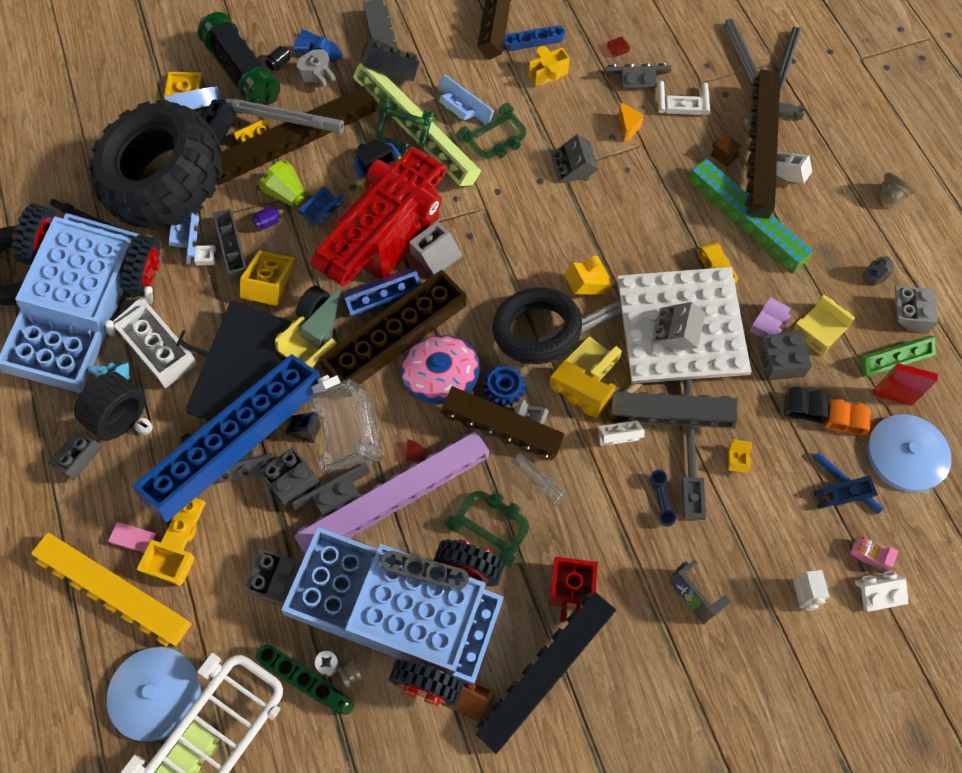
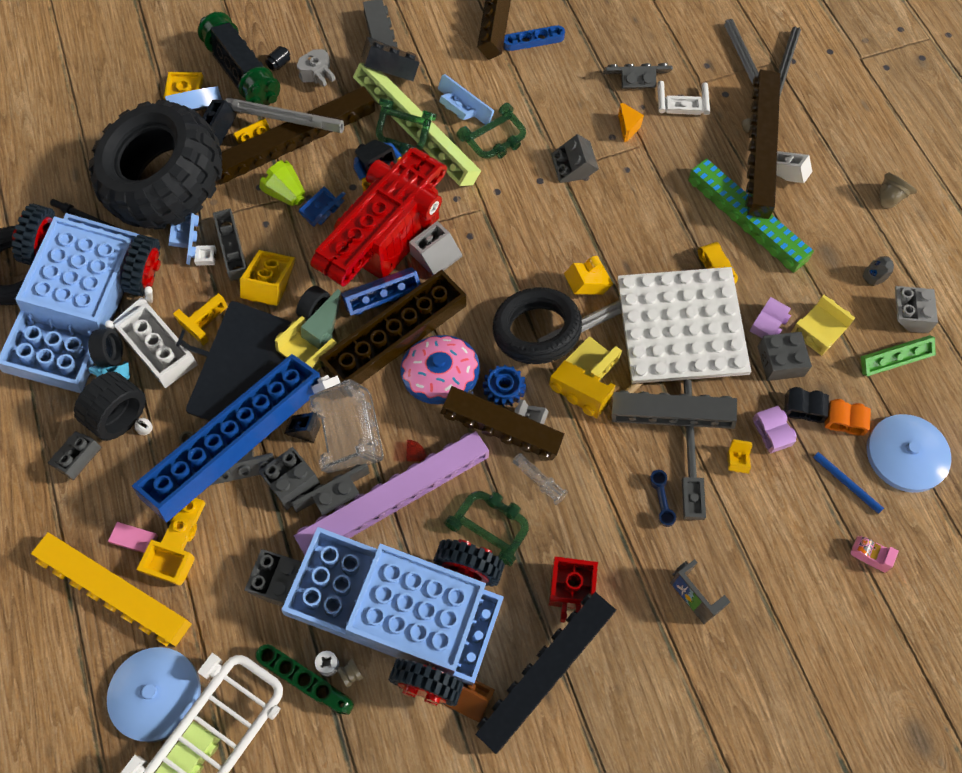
(105, 347): none -> black tyre
(201, 317): none -> yellow bracket
(266, 218): dark purple brick -> none
(310, 41): blue panel -> none
(424, 574): dark grey beam -> none
(548, 65): yellow piece -> none
(618, 46): clear red tile -> none
(620, 433): white bracket -> none
(679, 326): light grey slope -> none
(726, 150): reddish brown brick -> none
(774, 429): none -> lavender brick
(789, 110): dark grey bar -> none
(811, 590): white brick -> none
(847, 492): dark blue hinge -> none
(883, 591): white bracket -> none
(905, 384): red tile -> none

